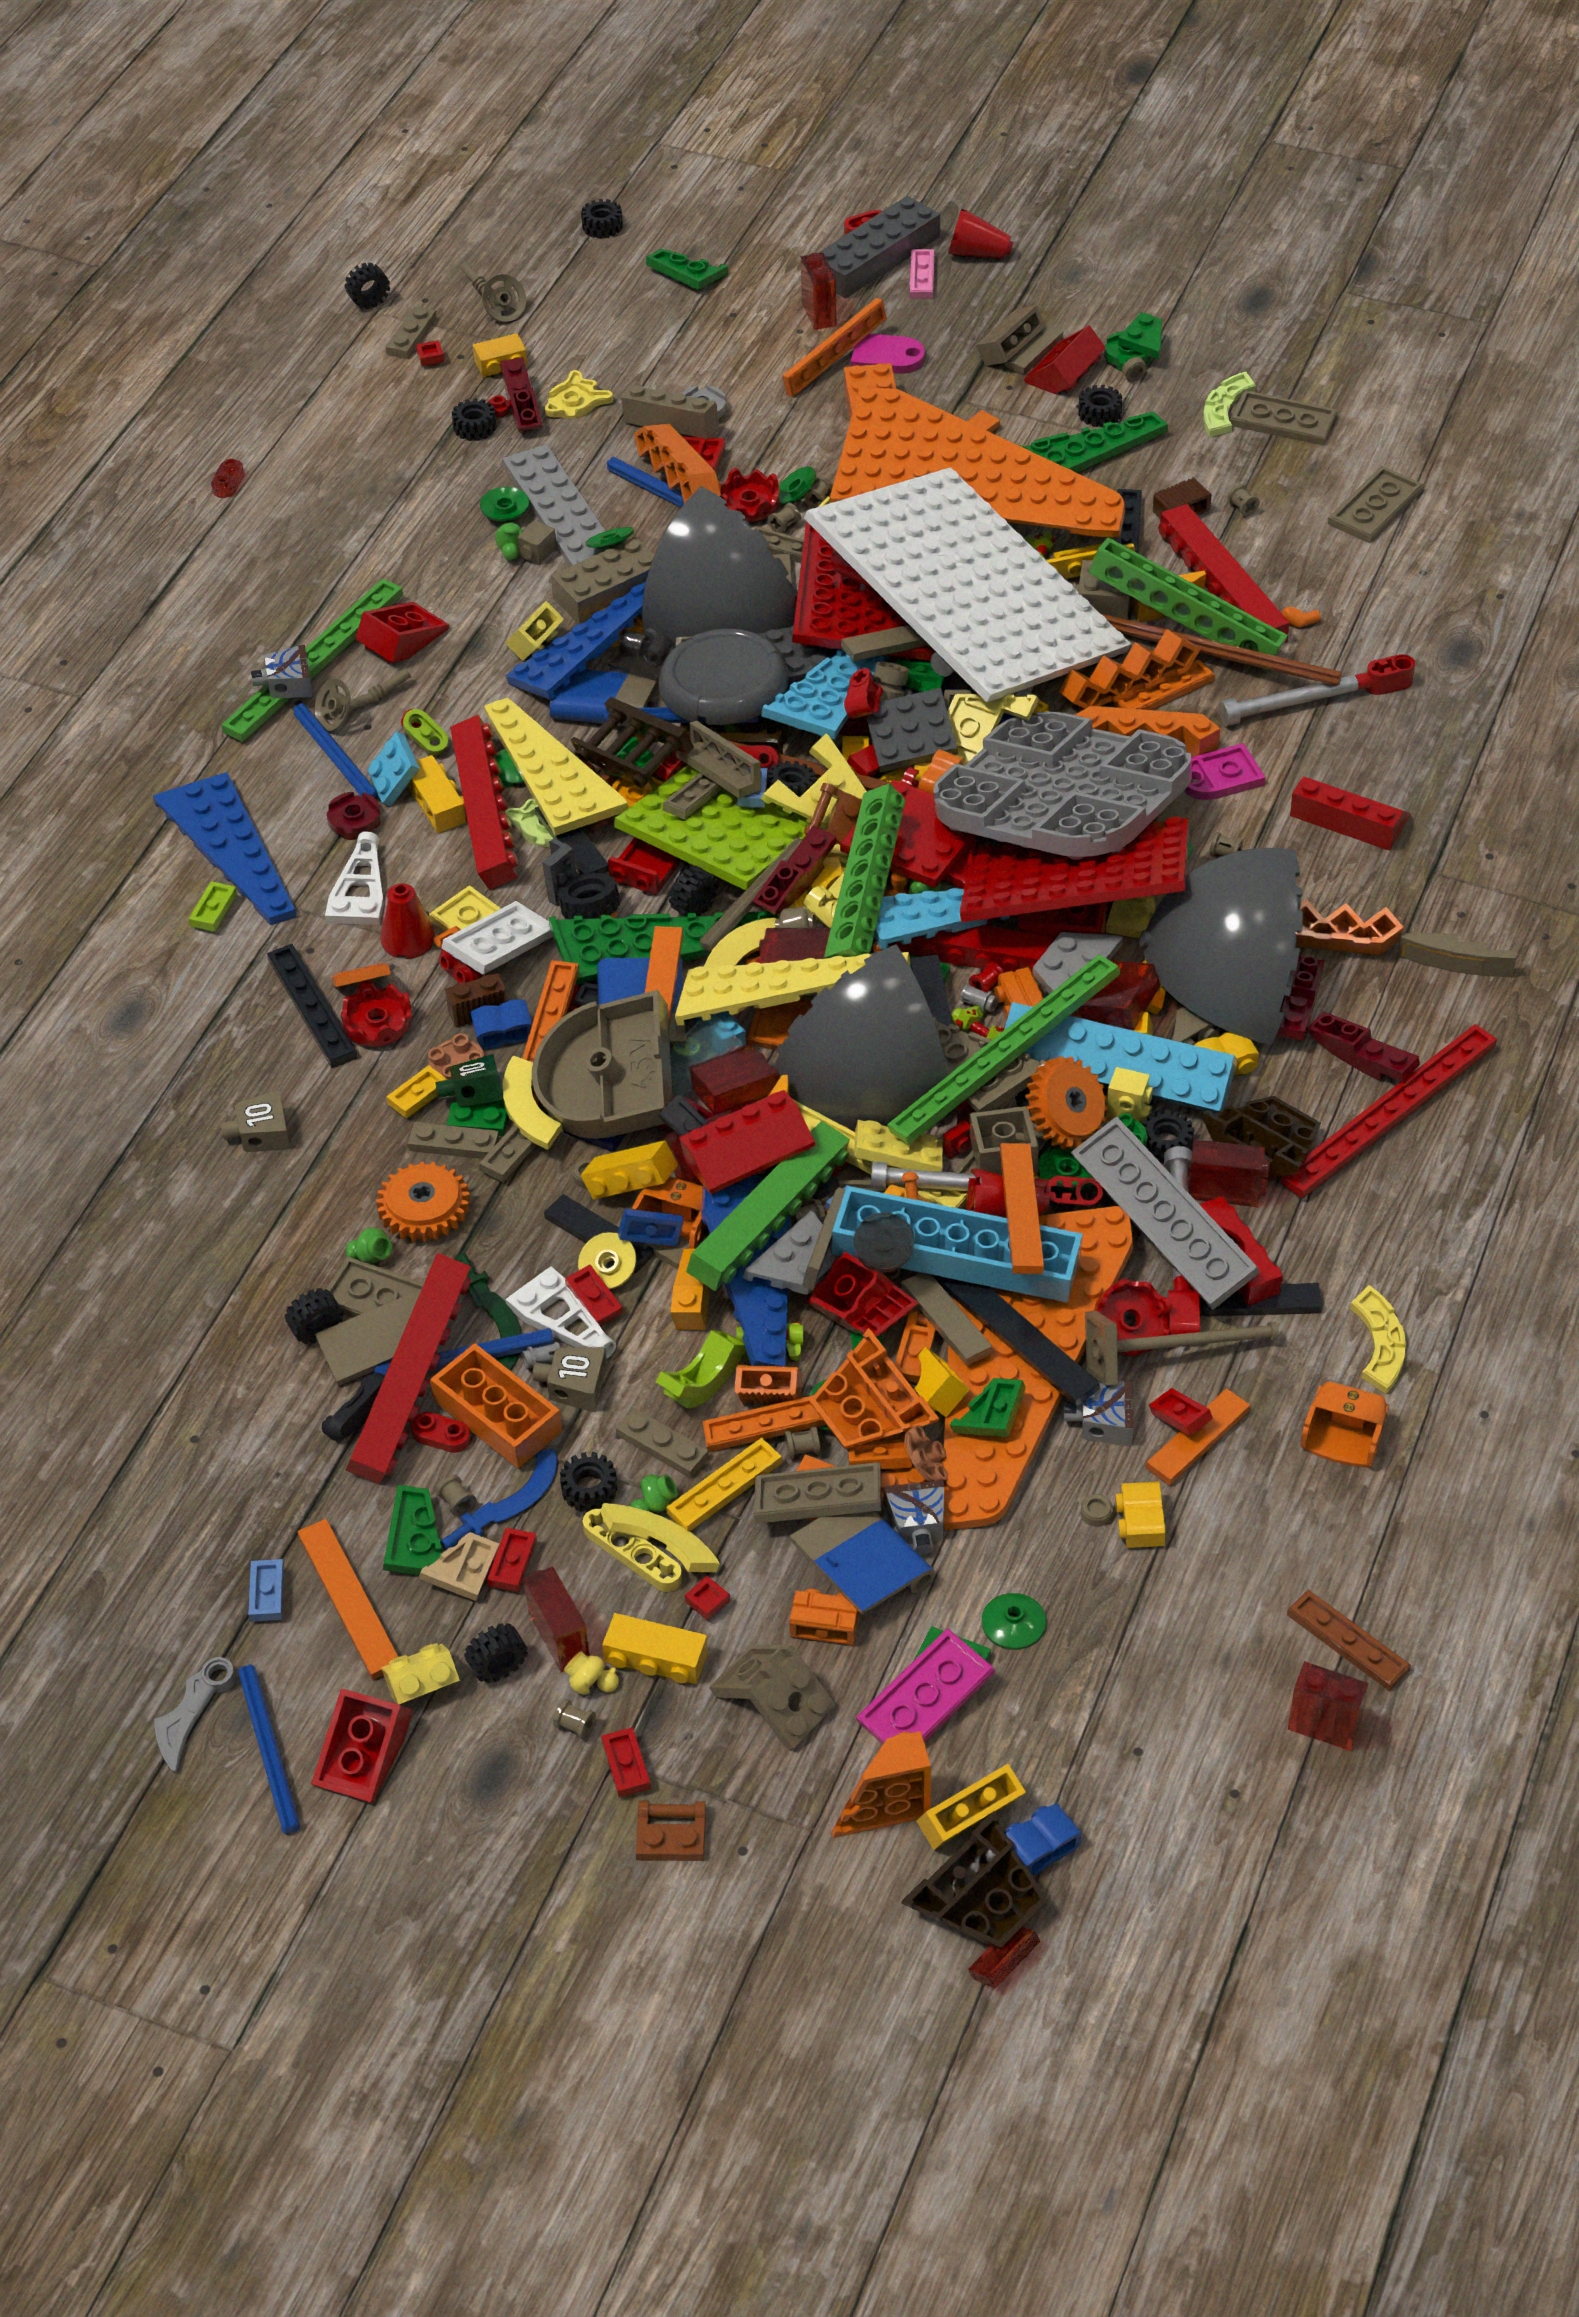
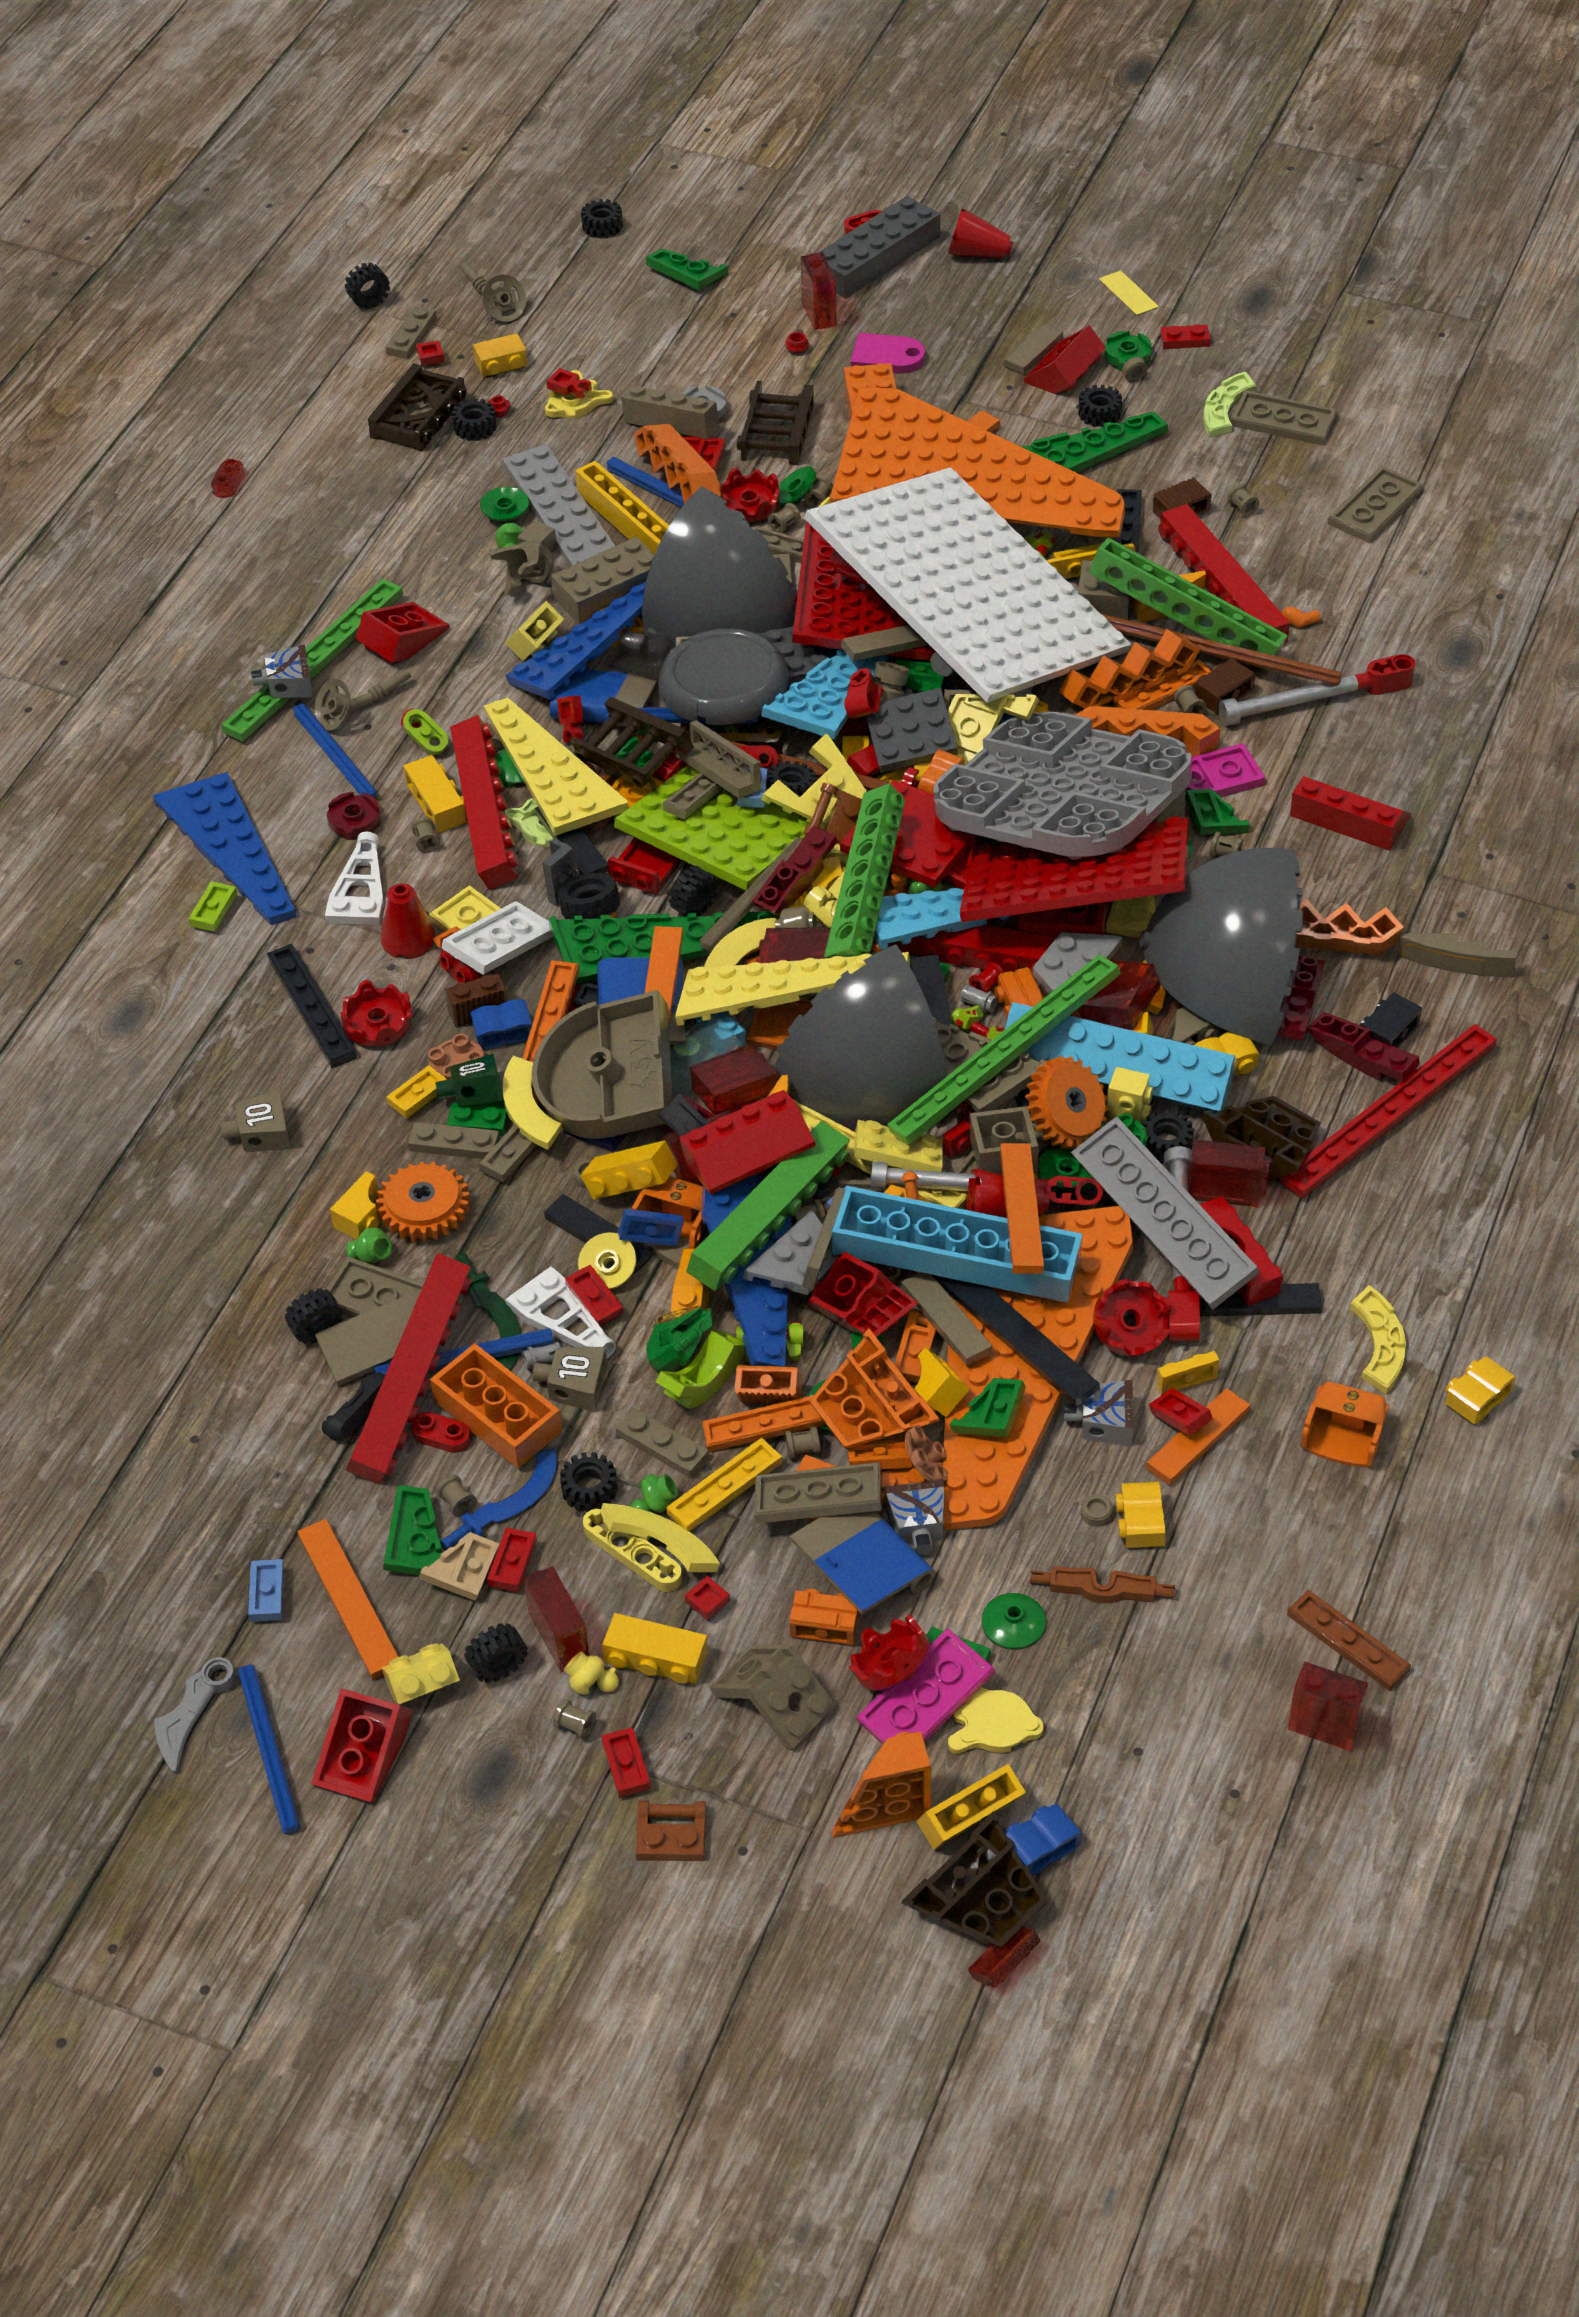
(356, 1208): none -> yellow arch
(360, 974): orange tile -> none
(387, 418): none -> dark brown fence
(393, 768): medium azure plate -> none
(424, 831): none -> dark tan bush
(520, 394): dark red slope -> none
(525, 562): none -> dark tan piece
(567, 382): none -> red plate
(570, 715): none -> red plate
(610, 538): green dish -> none
(620, 505): none -> yellow brick
(675, 1342): none -> green helmet
(796, 432): none -> dark brown fence
(797, 342): none -> red plate
(834, 347): orange tile -> none
(883, 1242): clear smoke tile -> none
(893, 1657): none -> red plate
(922, 274): bright pink tile -> none
(994, 1723): none -> light yellow tile
(1010, 335): dark tan brick -> none
(1103, 1343): dark tan tile -> none
(1120, 1586): none -> dark orange piece
(1128, 292): none -> light yellow sticker
(1143, 335): green wing -> none
(1185, 336): none -> red plate
(1188, 699): none -> dark tan bush
(1188, 1372): none -> yellow plate
(1213, 814): none -> green wing
(1223, 683): none -> reddish brown brick
(1393, 1020): none -> black brick
(1479, 1389): none -> yellow brick

